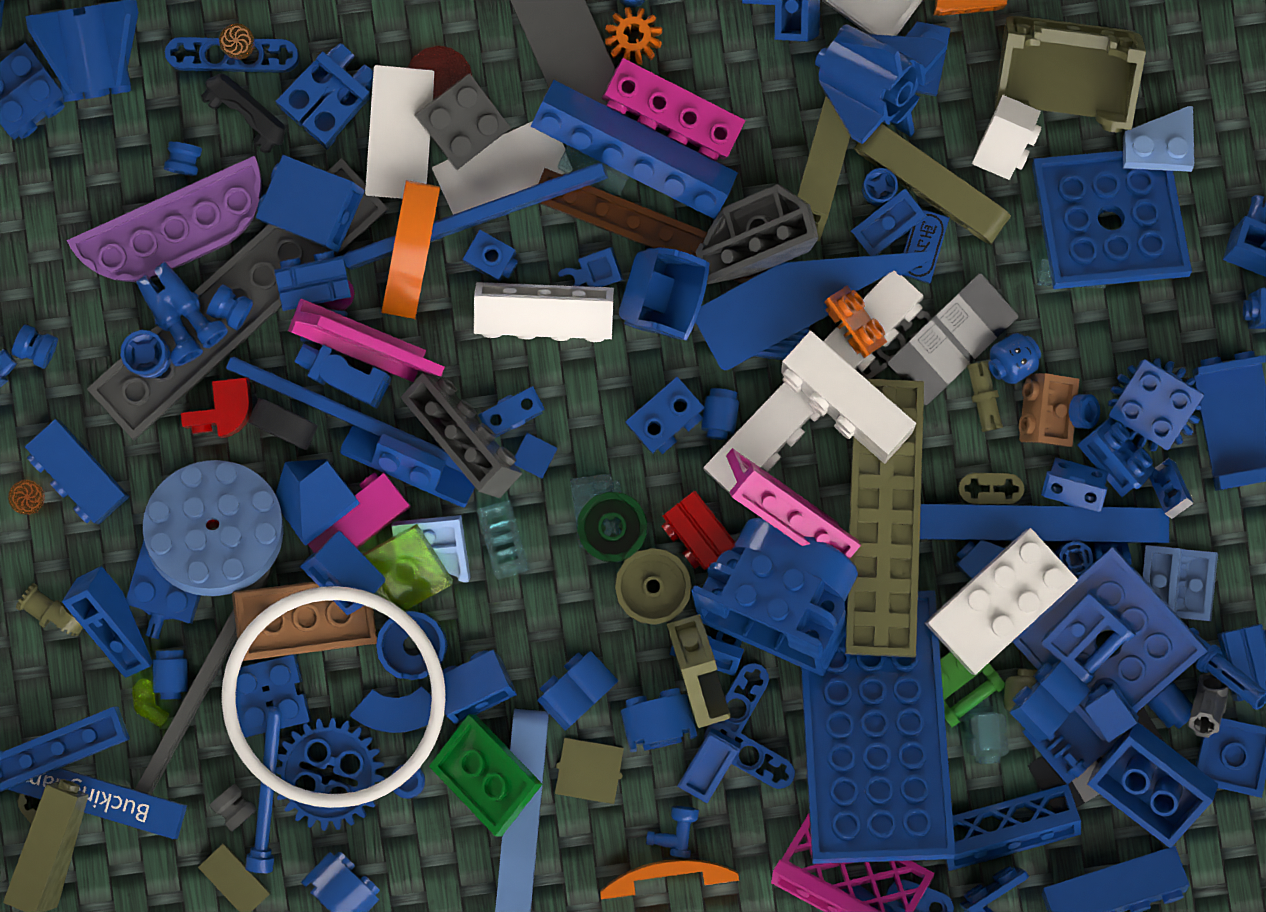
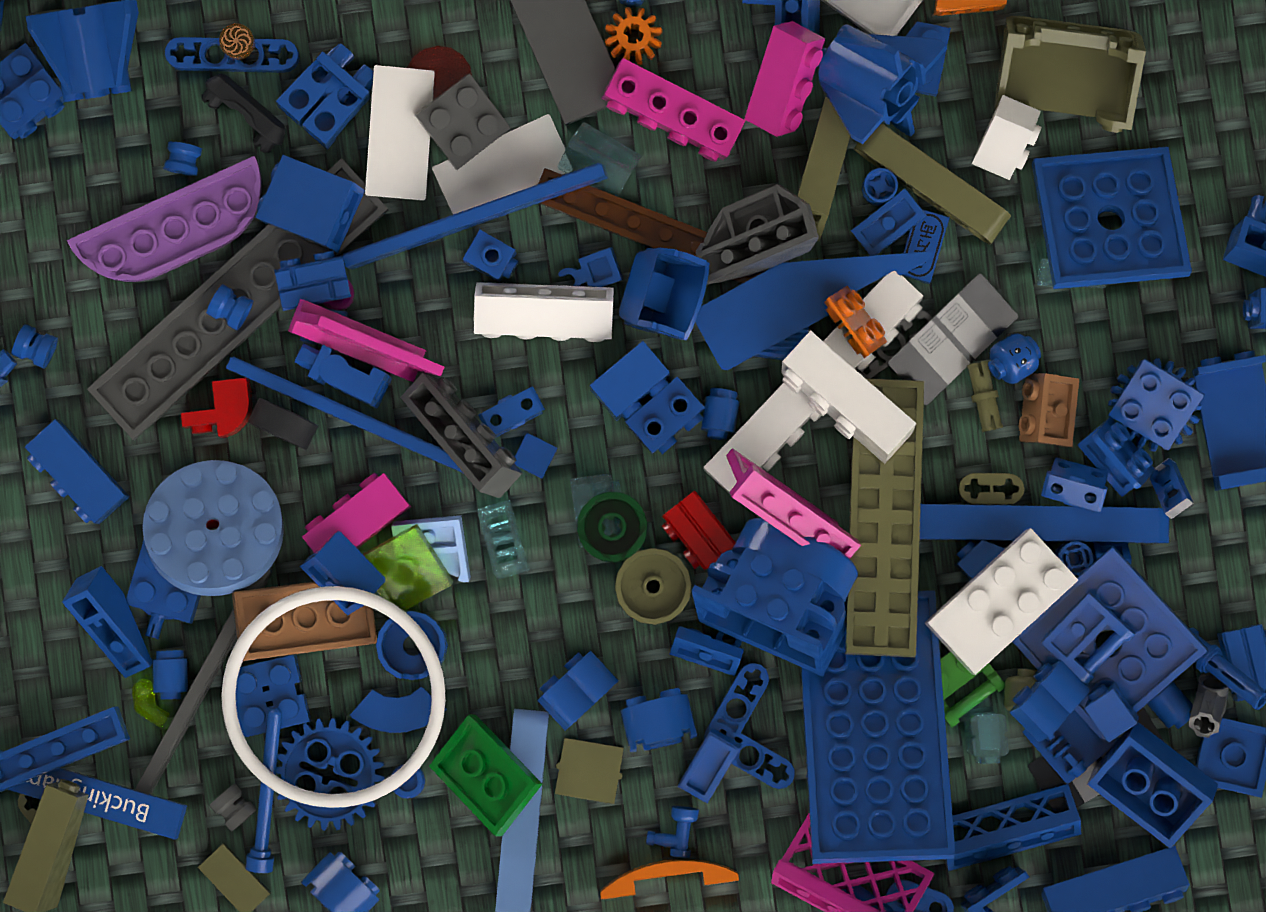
(26, 497): clear orange tile -> none
(48, 610): olive connector -> none
(146, 354): blue wheel -> none
(170, 305): blue piece -> none
(313, 497): blue slope -> none
(408, 465): blue bracket -> none
(410, 249): orange slope -> none
(476, 686): blue brick -> none
(630, 382): none -> blue brick
(634, 149): blue brick -> none
(698, 670): olive panel -> none
(785, 78): none -> dark pink brick
(1084, 411): blue tile -> none
(1161, 143): light blue wing -> none
(1182, 579): medium blue slope -> none

